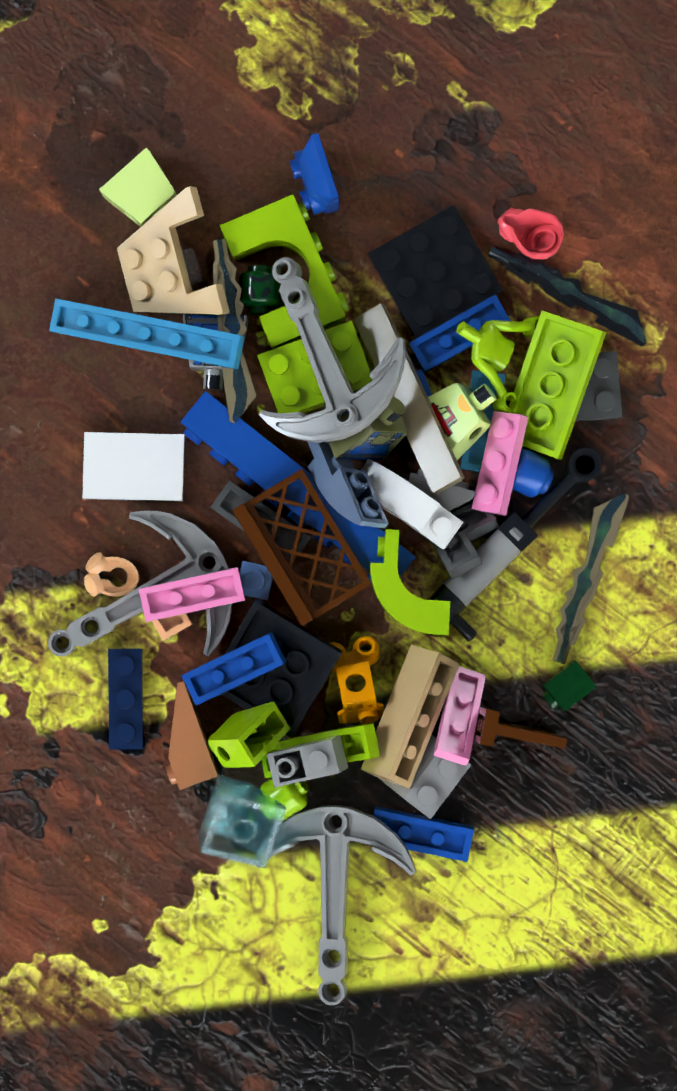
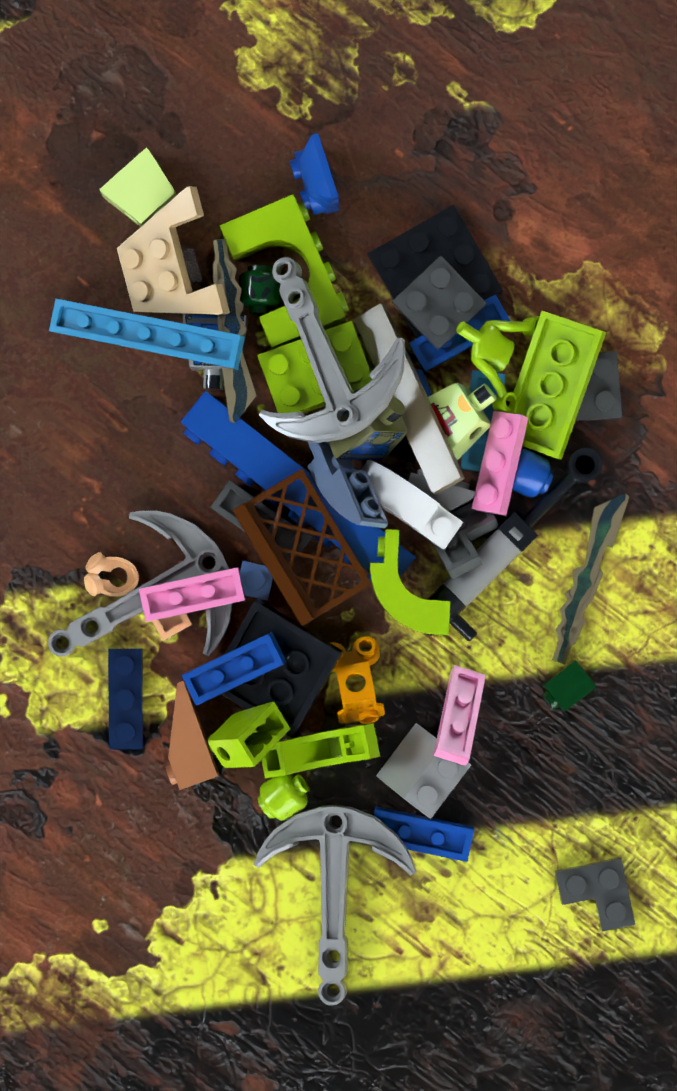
(133, 466): white tile -> none
(240, 822): clear light blue slope -> none
(307, 761): light grey slope -> none
(411, 715): tan brick -> none
(439, 302): none -> dark grey plate
(488, 727): reddish brown fence -> none
(532, 231): coral hair -> none
(568, 291): black sword -> none
(604, 883): none -> dark grey plate

